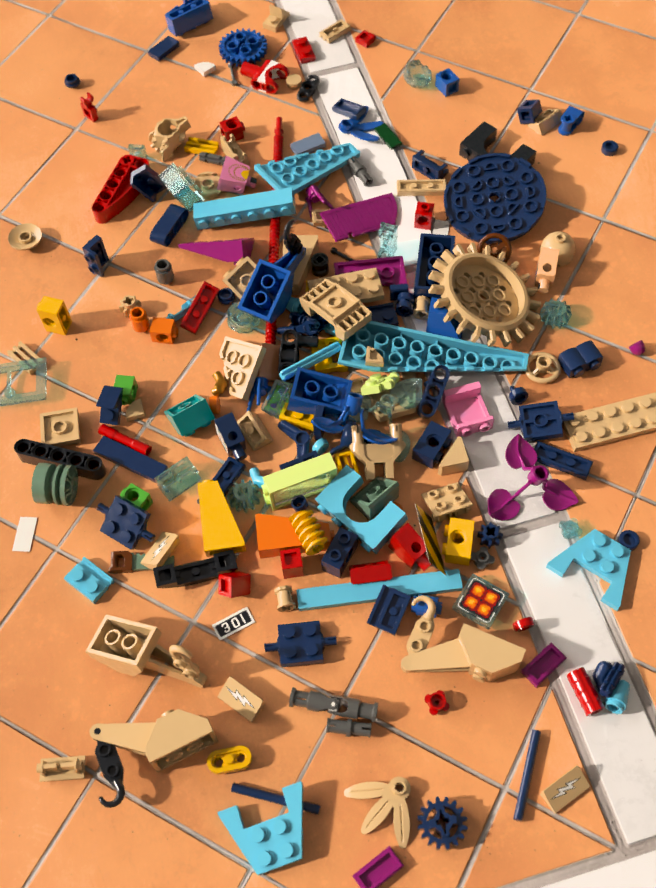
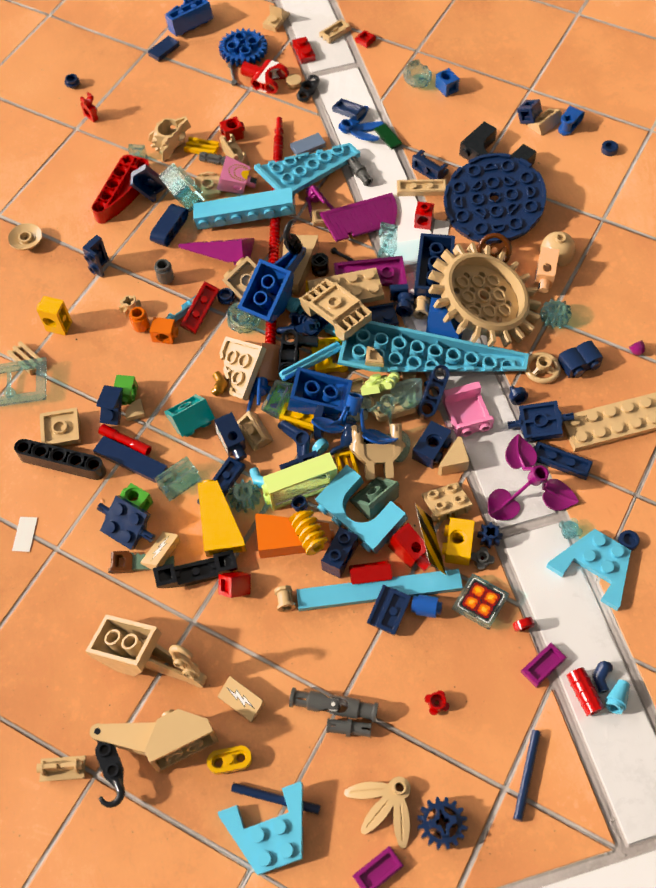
(54, 484): sand green wheel -> none
(89, 580): medium azure plate -> none
(205, 68): white tile -> none
(214, 404): orange tile -> none
(233, 623): sticker -> none
(291, 563): red panel -> none
(300, 644): dark blue plate -> none
(473, 651): tan slope -> none
(565, 789): tan slope -> none
(612, 679): dark blue axle -> none

